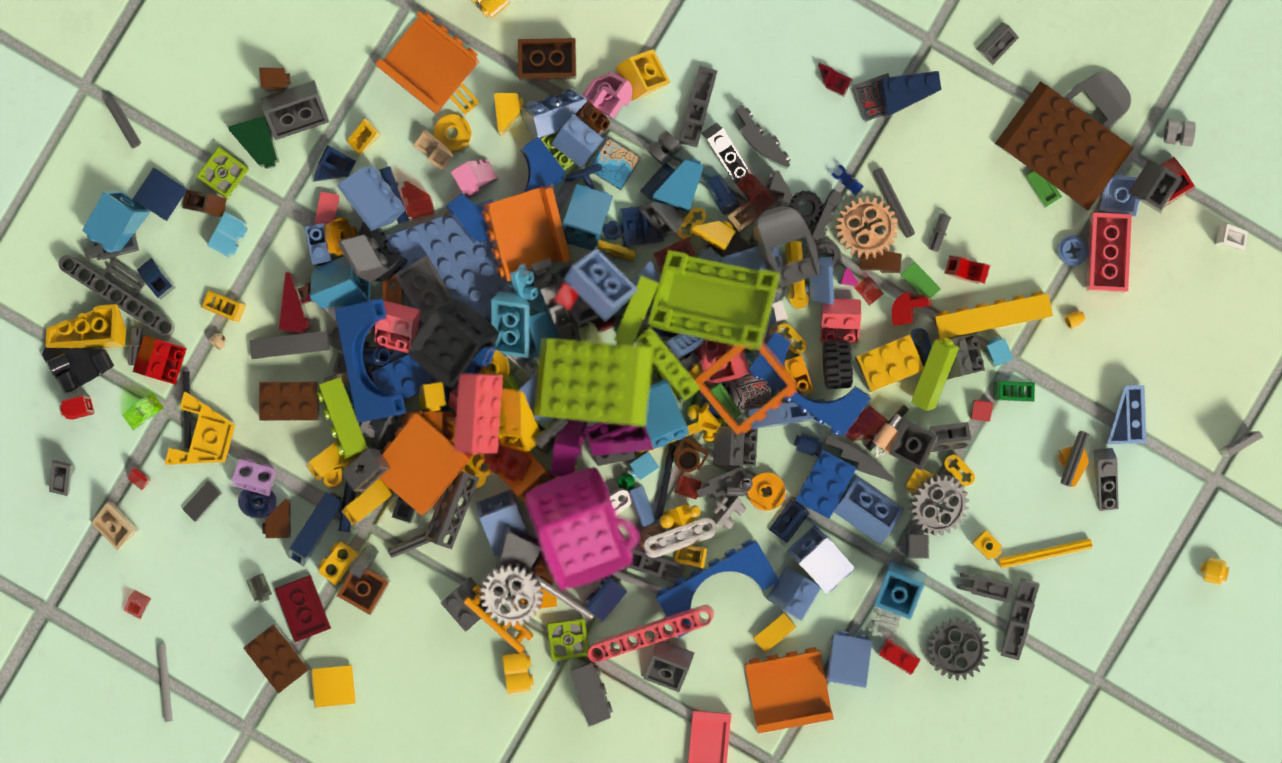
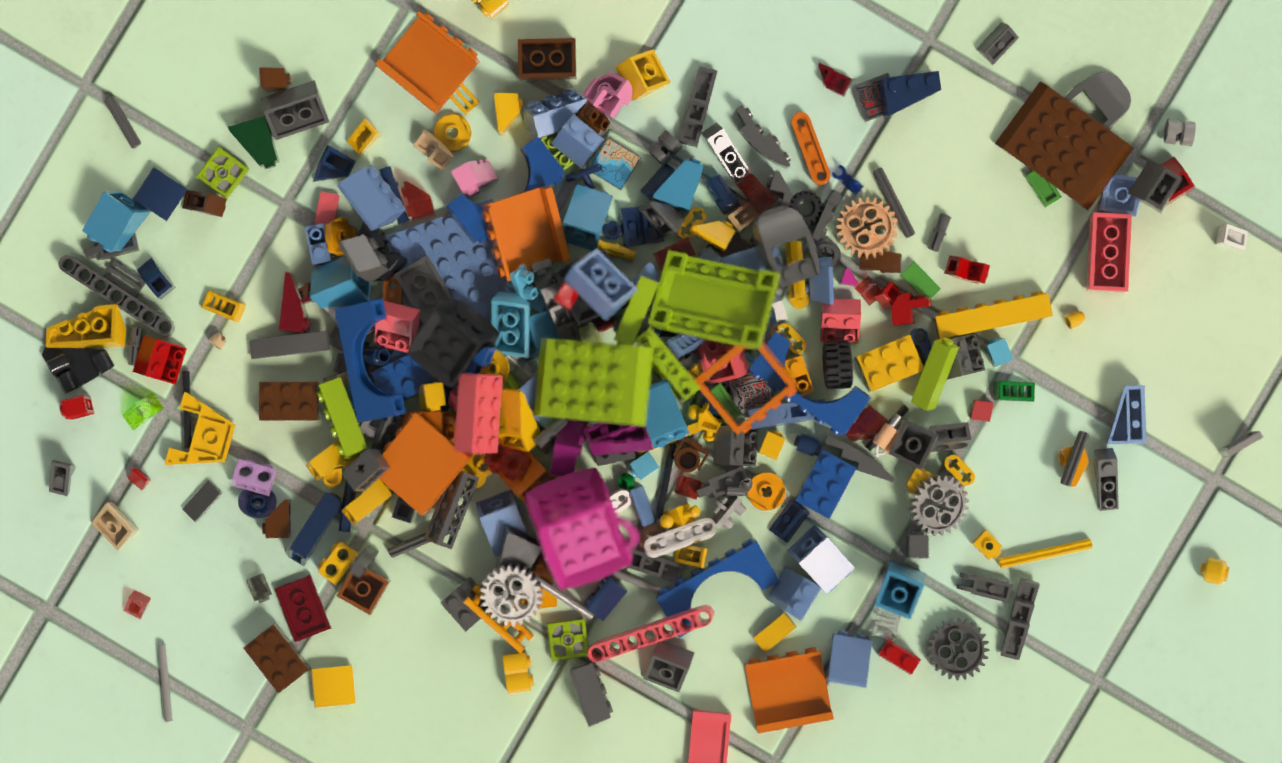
(227, 235): medium azure brick -> none
(772, 444): none -> yellow brick
(810, 148): none -> orange plate
(869, 510): medium blue slope -> none
(887, 295): none -> red slope
(1077, 242): medium blue gear -> none

